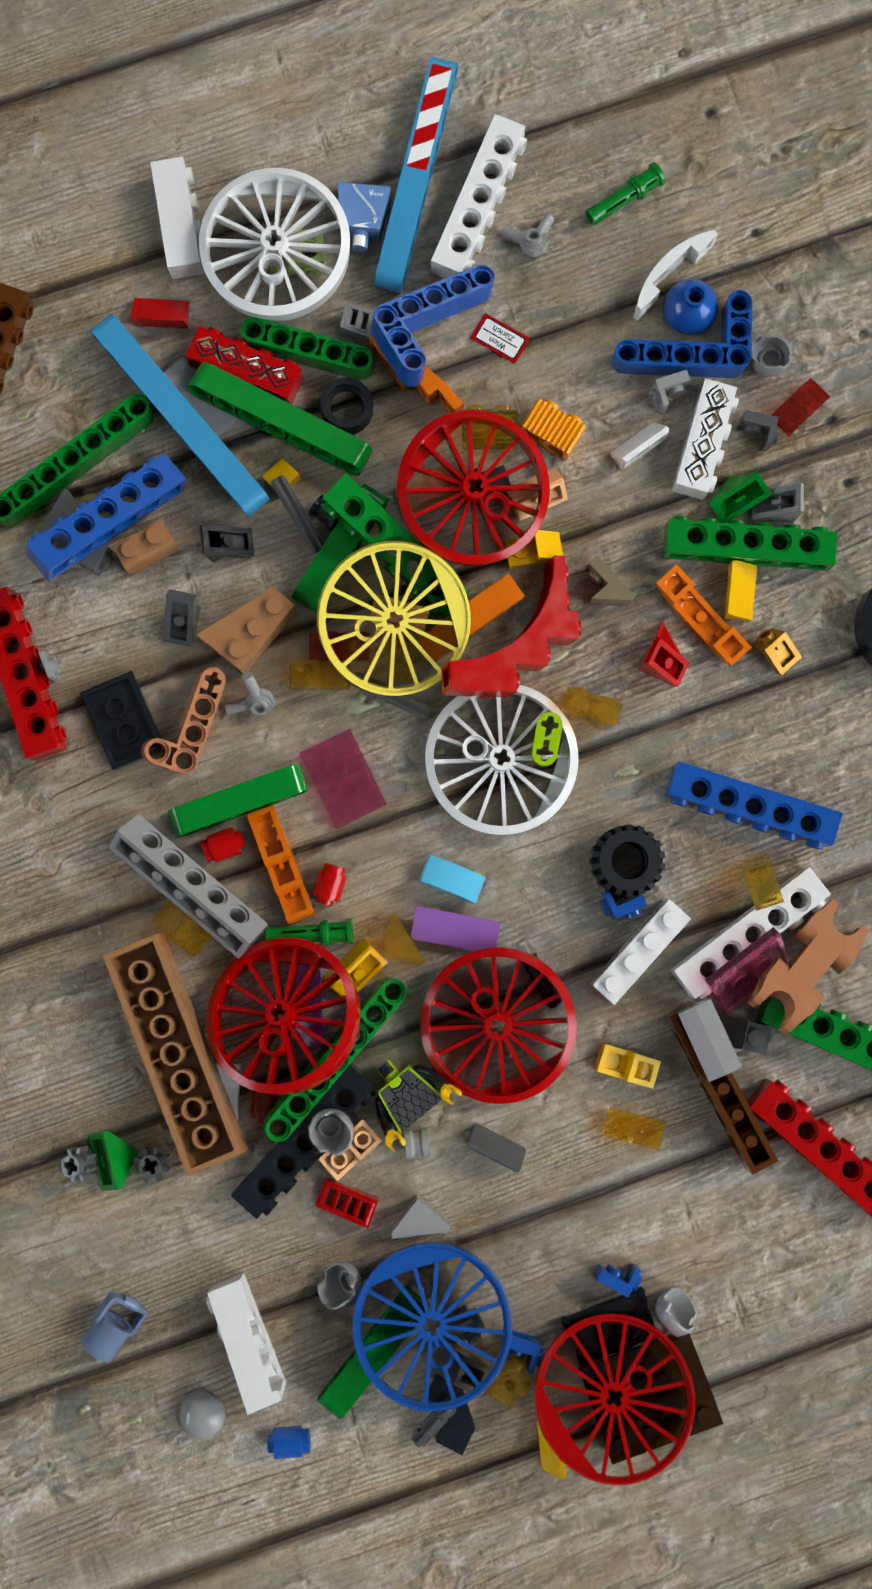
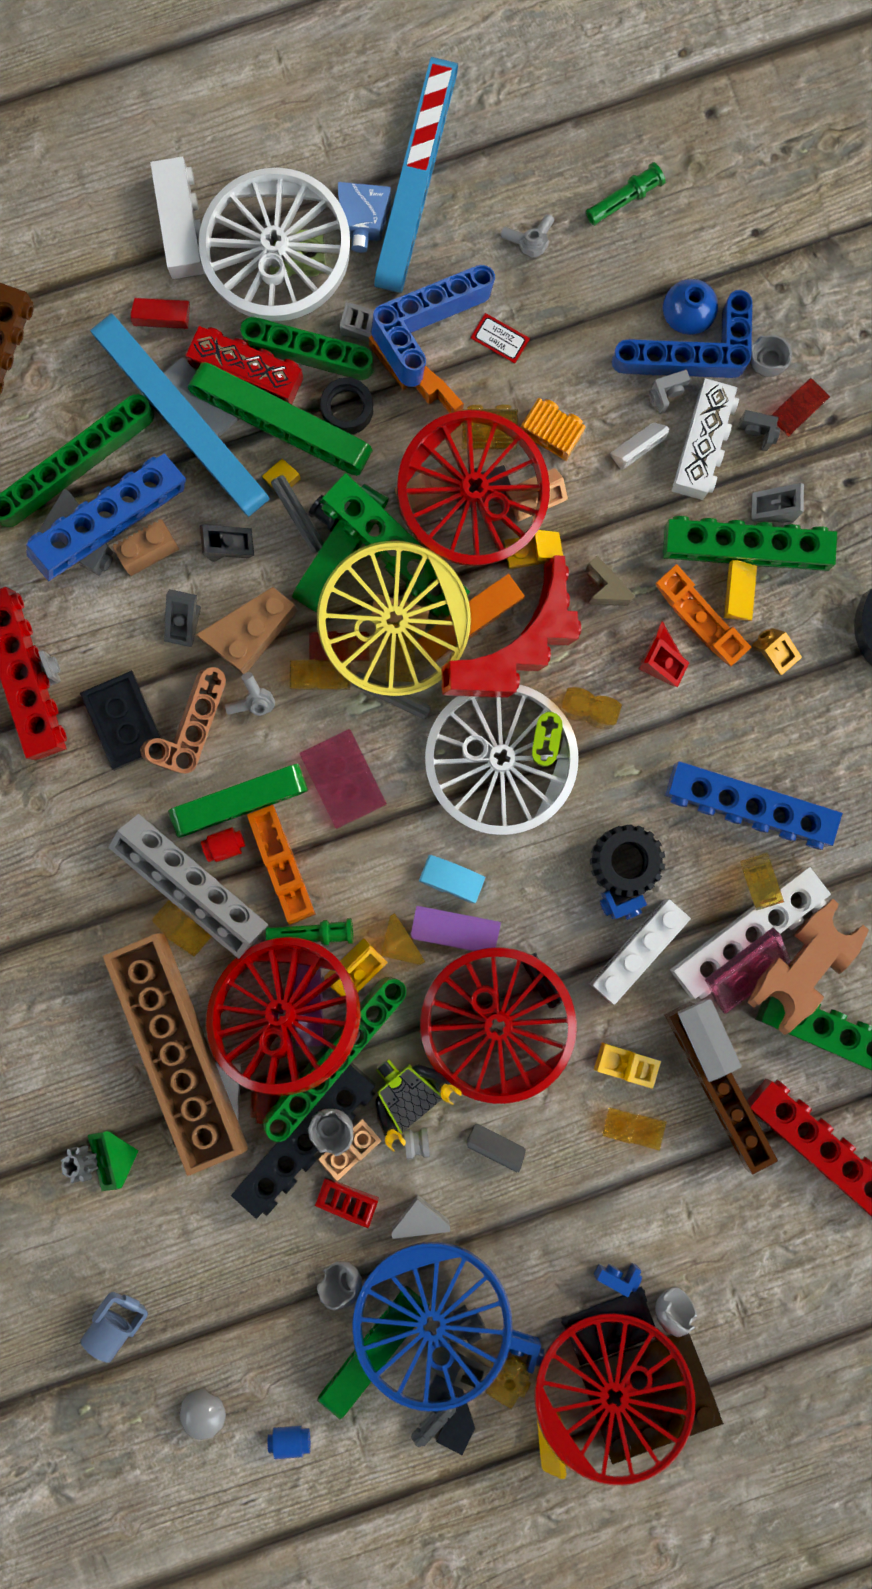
(151, 1172): dark grey gear -> none
(246, 1343): white wedge -> none
(329, 884): red brick -> none
(501, 135): white brick -> none
(691, 249): white slope -> none
(739, 495): green slope -> none
(746, 1034): dark grey slope -> none

